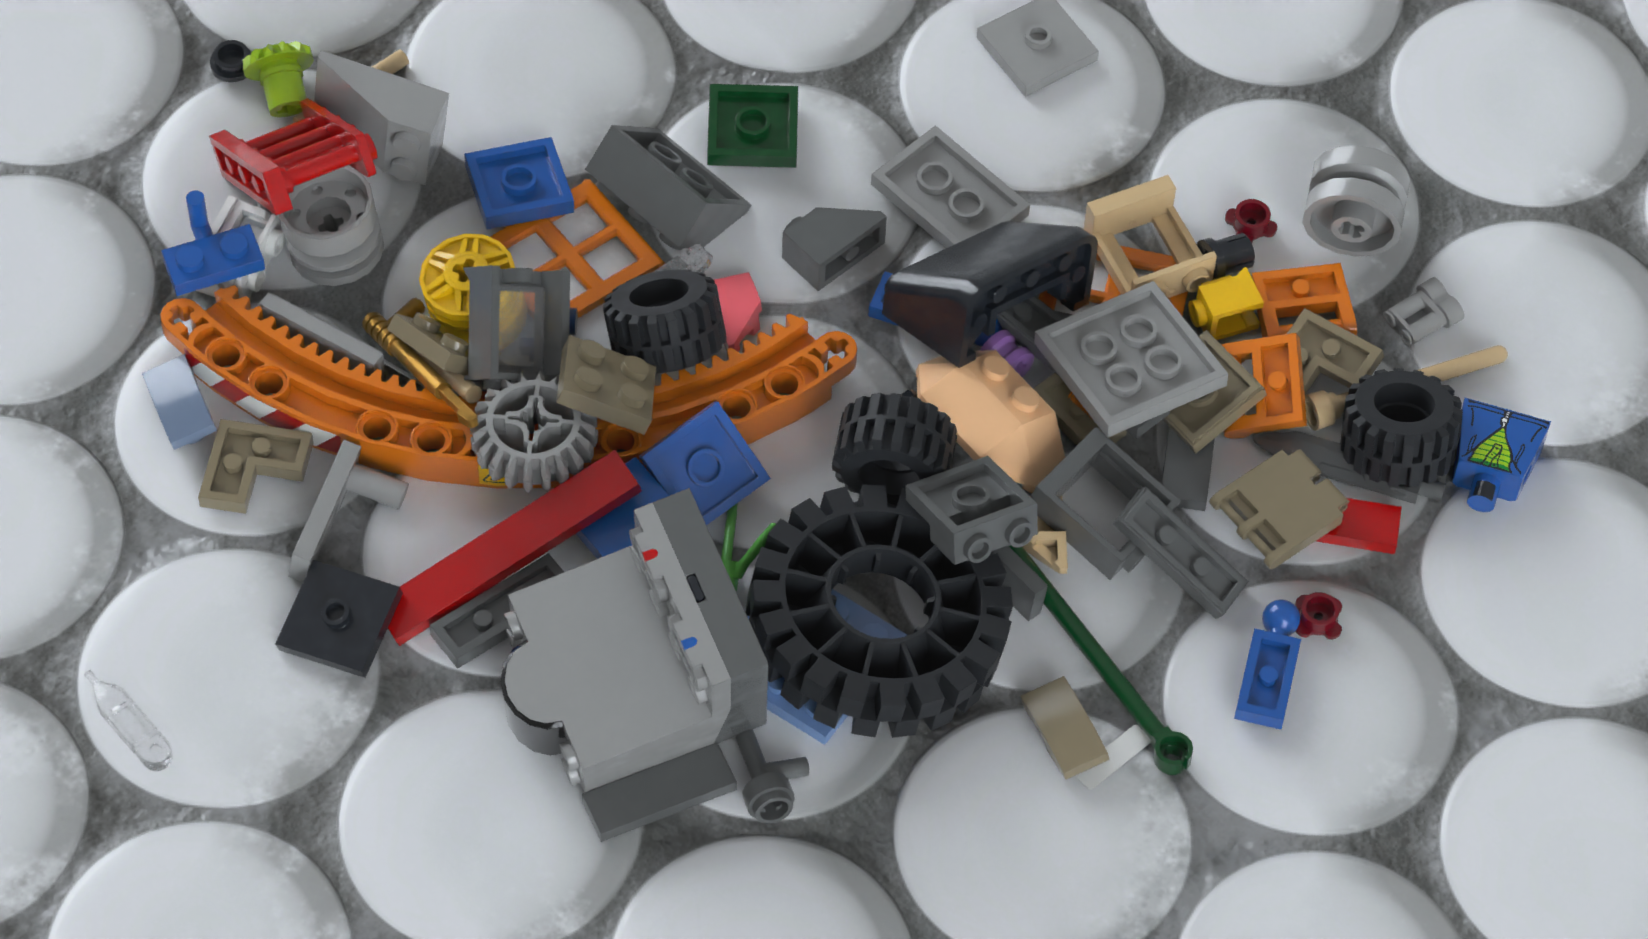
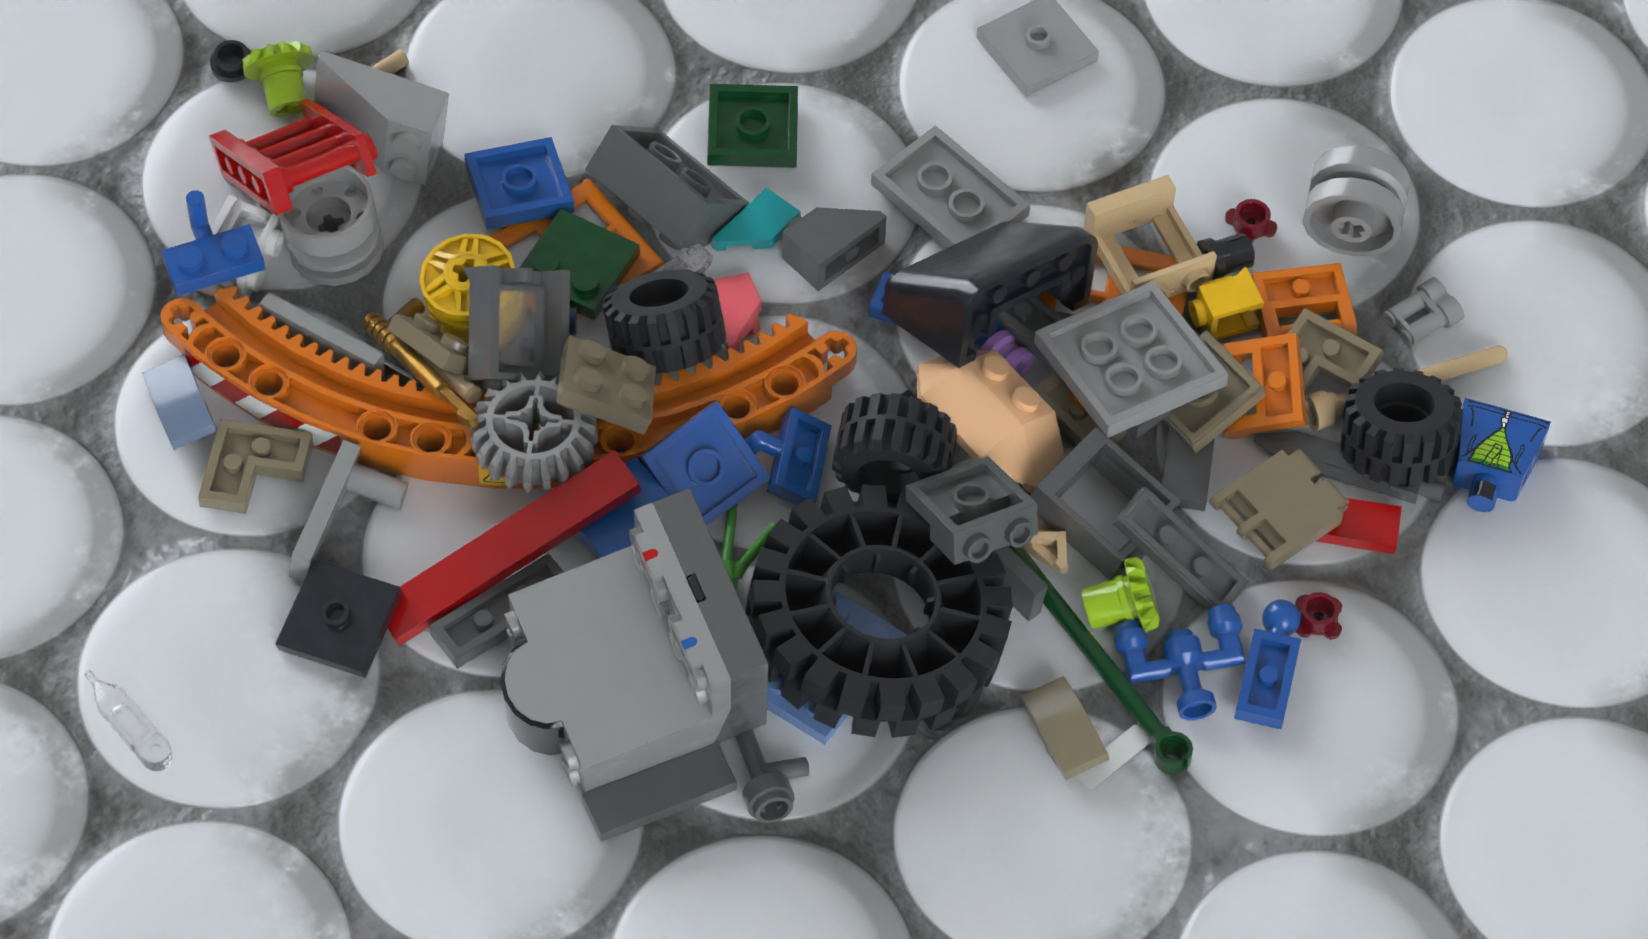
(592, 254): none -> dark green plate
(757, 224): none -> teal tile
(797, 455): none -> blue plate
(1123, 599): none -> lime gear
(1184, 657): none -> blue piece

